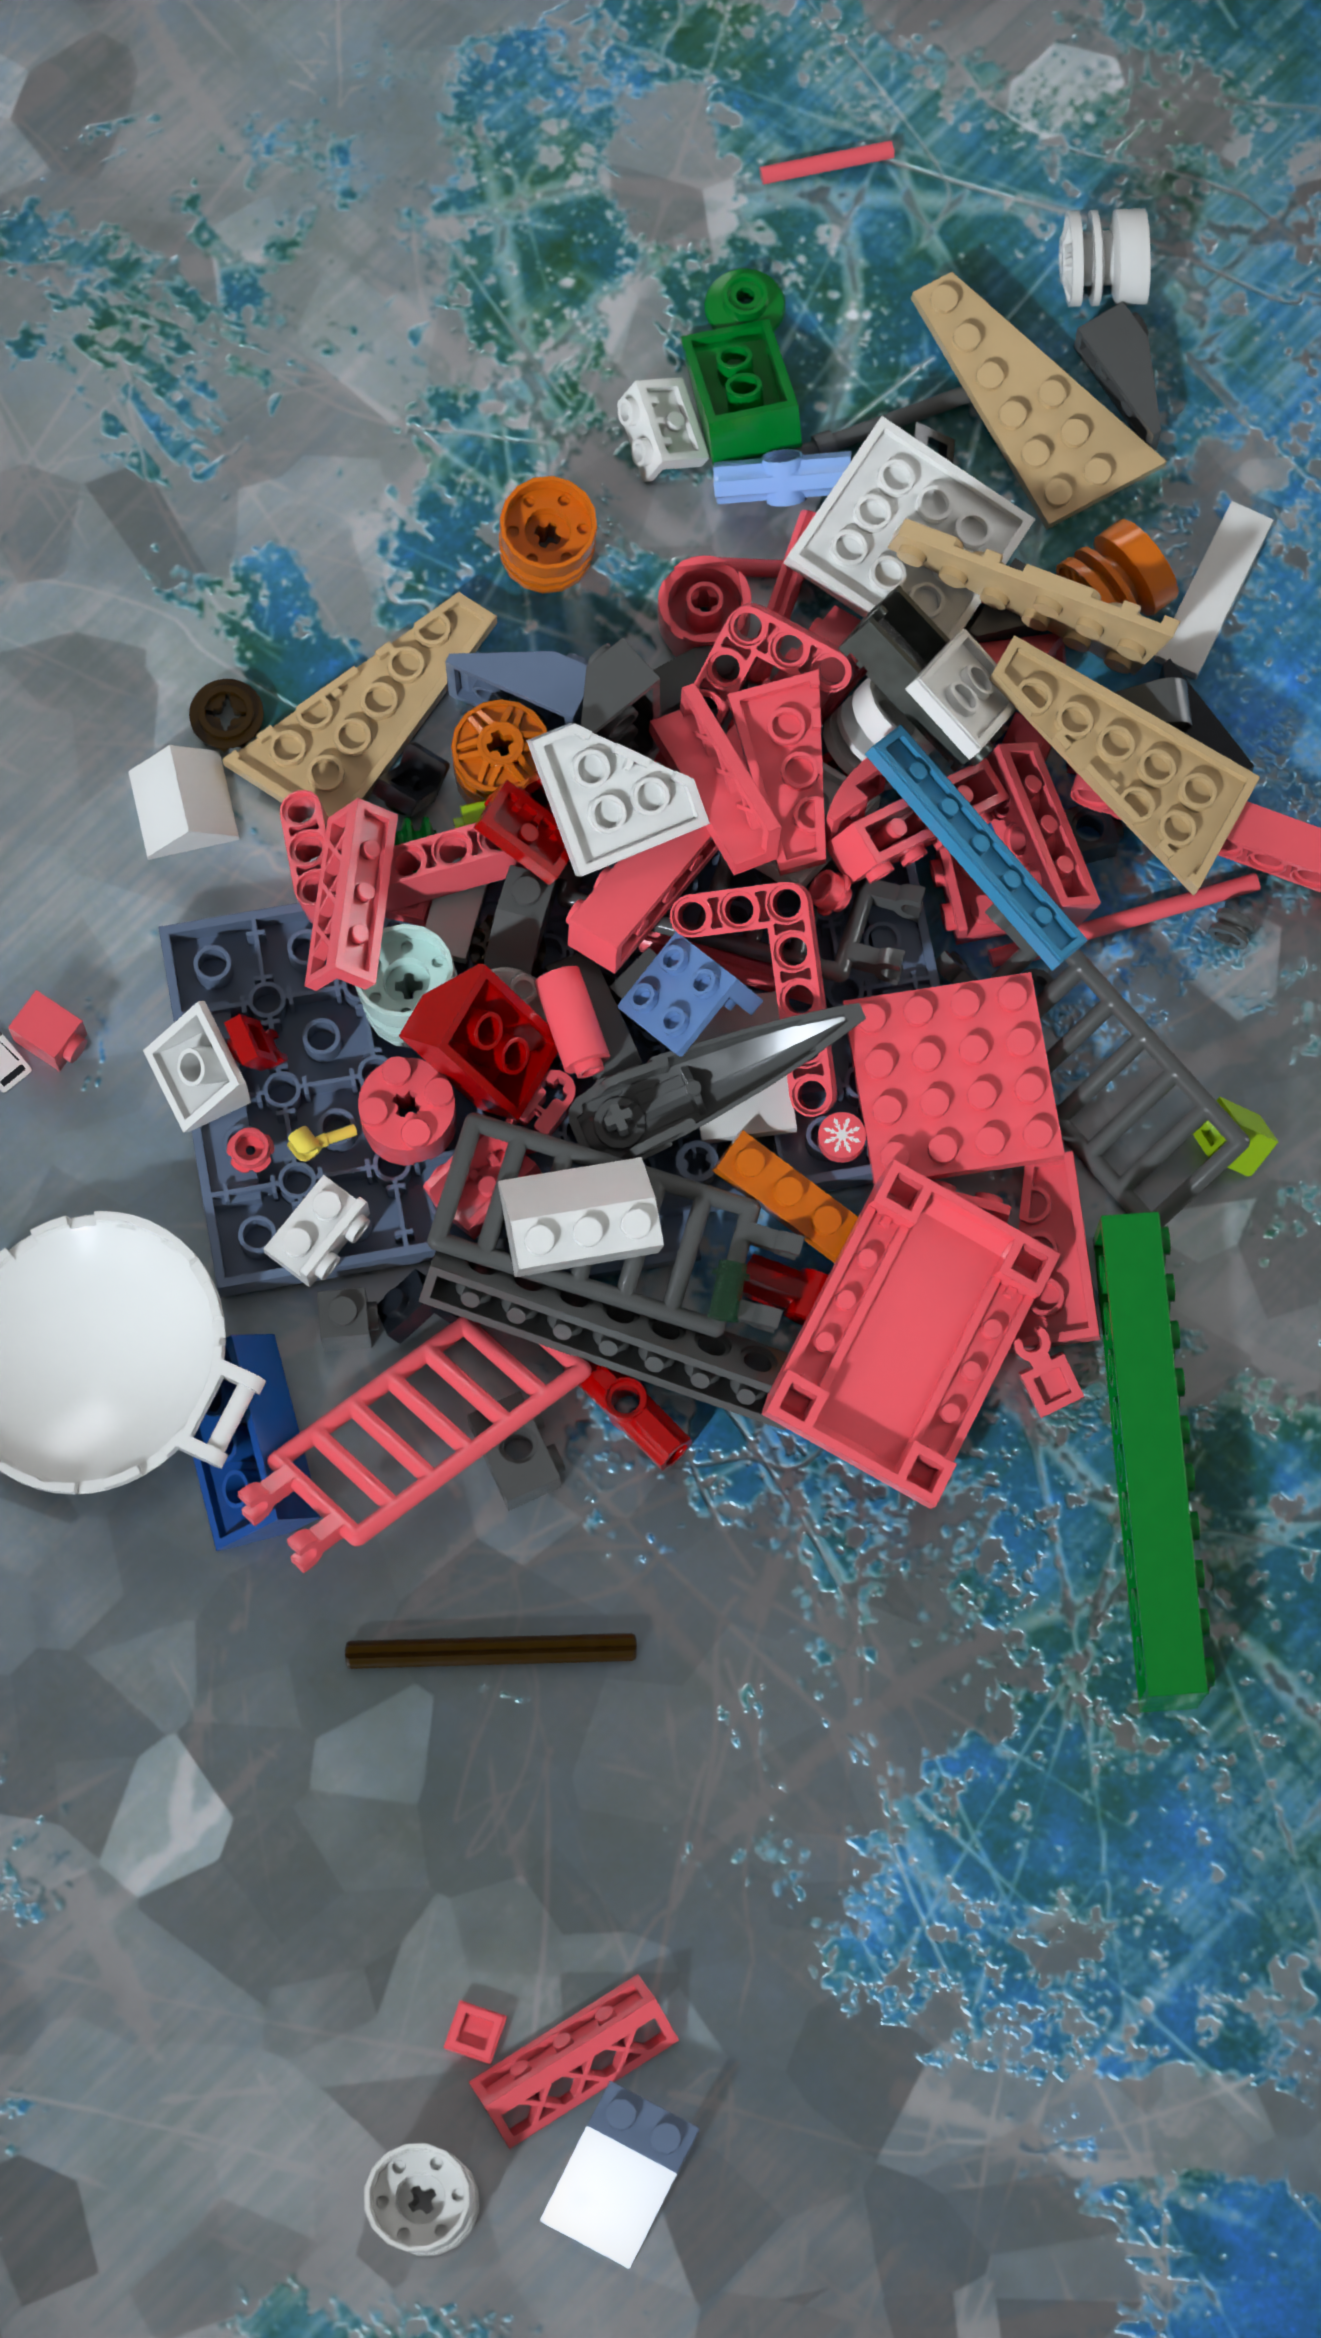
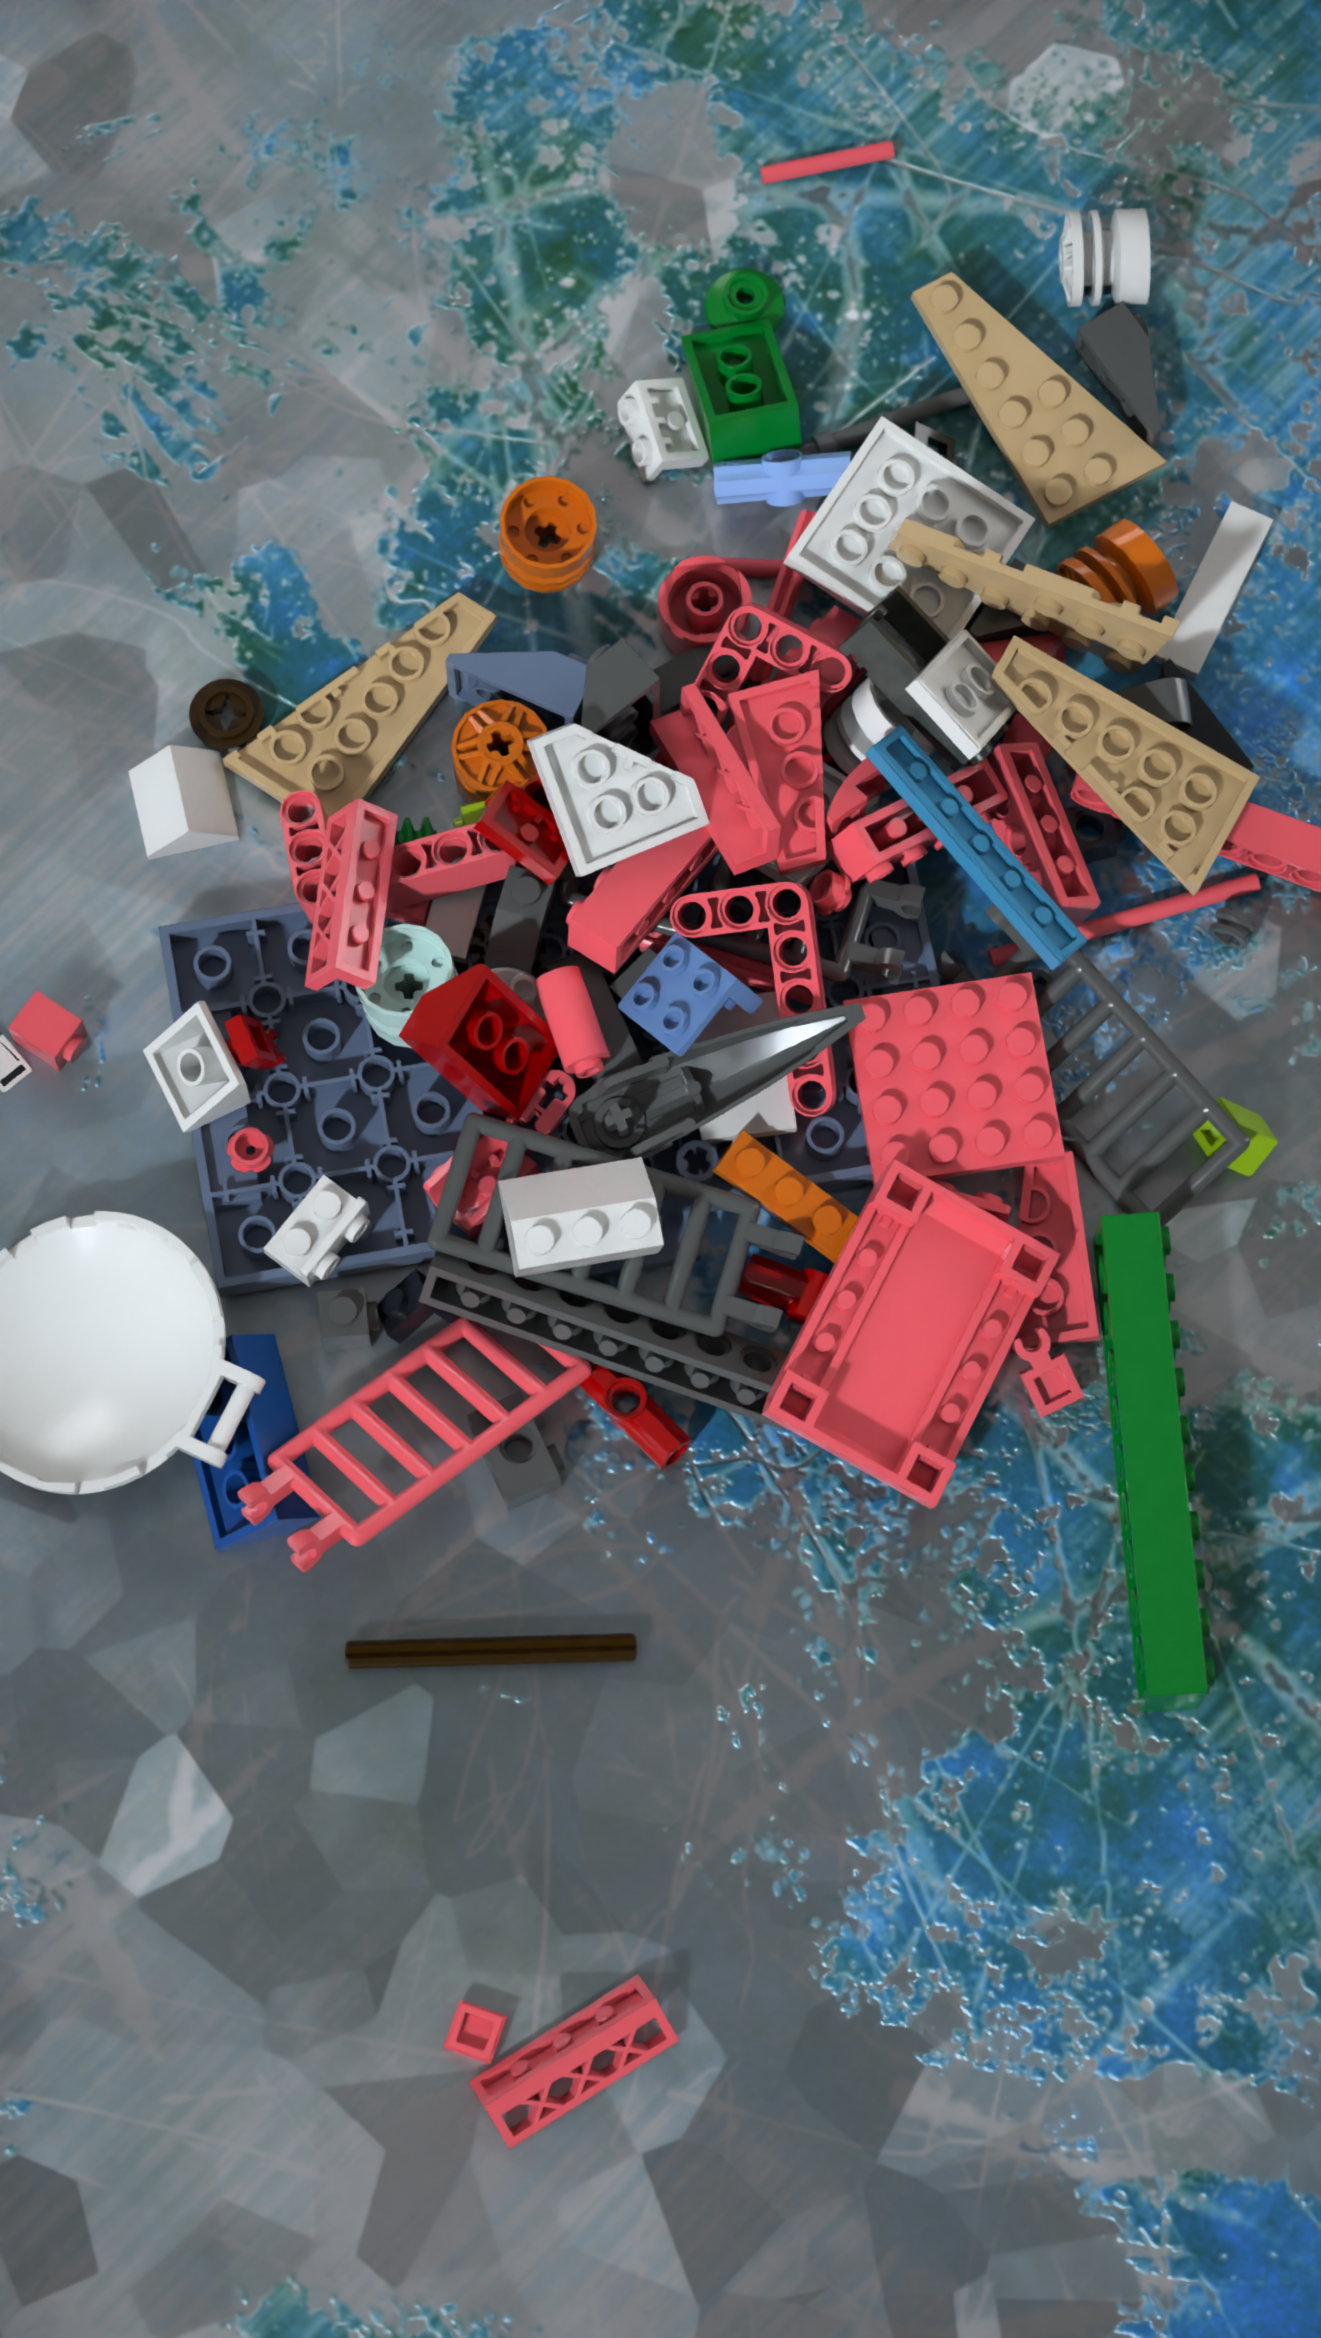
(307, 1146): light yellow hand -> none
(393, 2191): white wheel -> none
(413, 782): black bracket -> none
(417, 1136): coral brick -> none
(620, 2174): slope -> none
(728, 1290): clear green pin -> none
(841, 1137): coral tile -> none
(964, 901): coral bracket -> none

